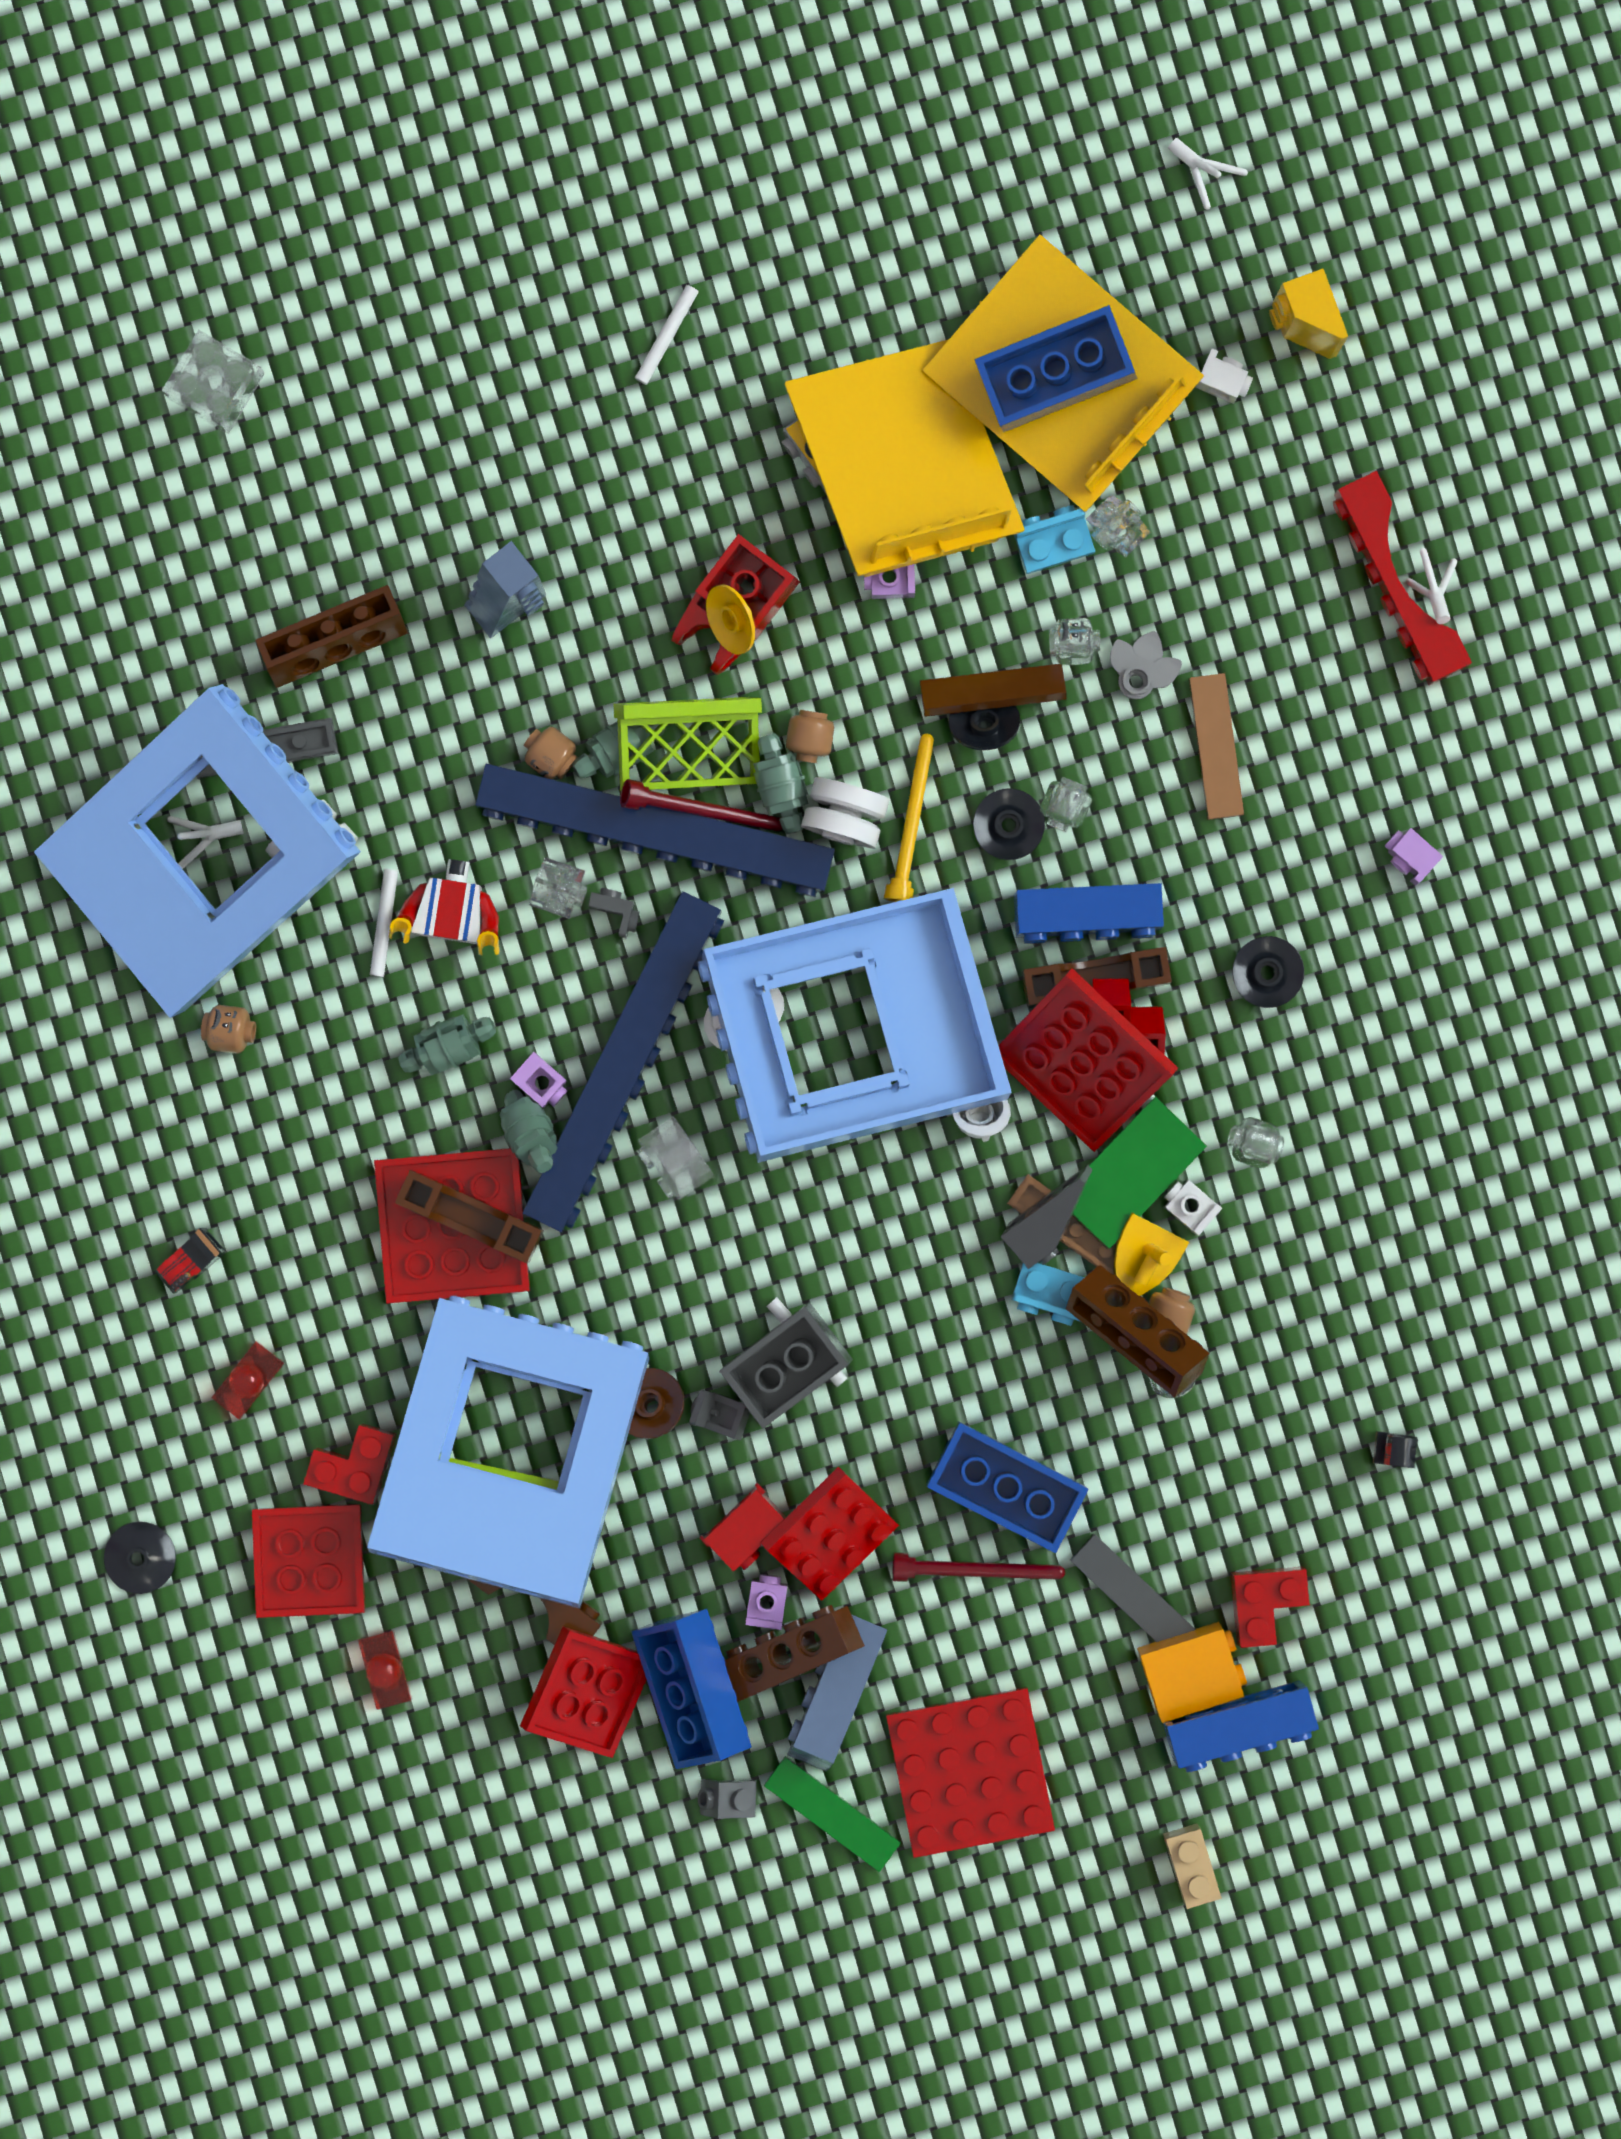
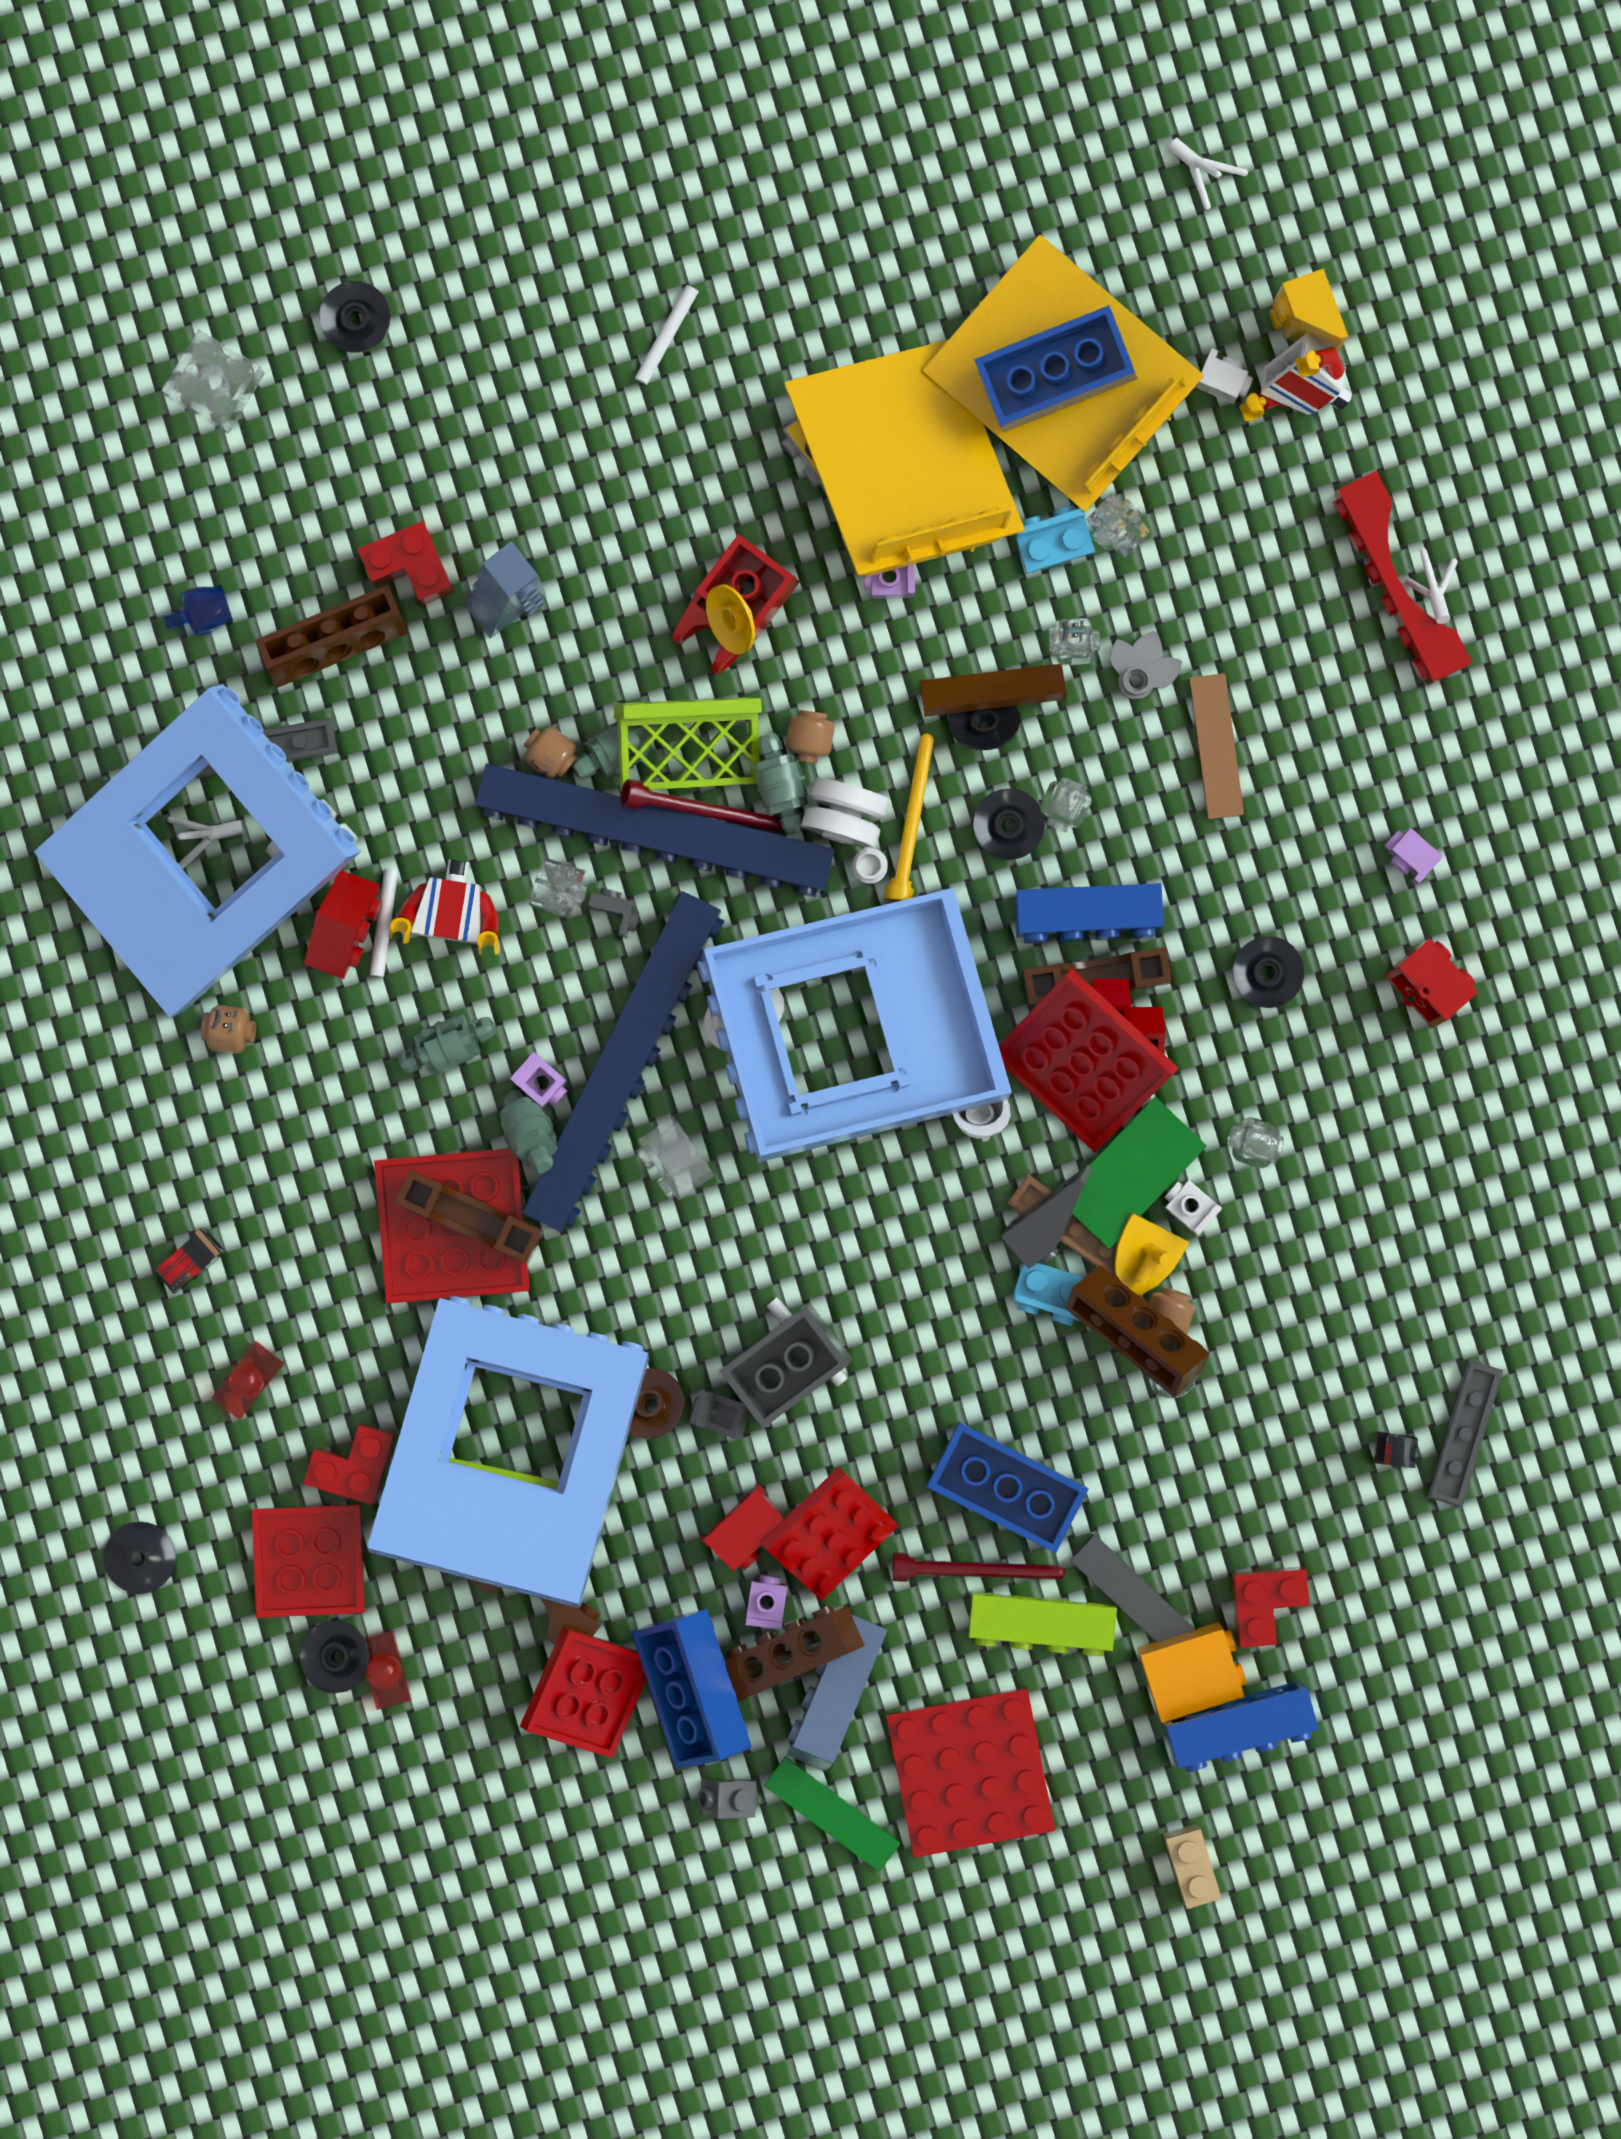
(203, 610): none -> clear blue piece
(319, 1661): none -> black dish
(342, 924): none -> red brick
(351, 299): none -> black dish
(409, 553): none -> red brick
(869, 865): none -> white plate
(1043, 1622): none -> lime brick
(1302, 379): none -> torso
(1432, 982): none -> red brick
(1464, 1433): none -> dark grey tile

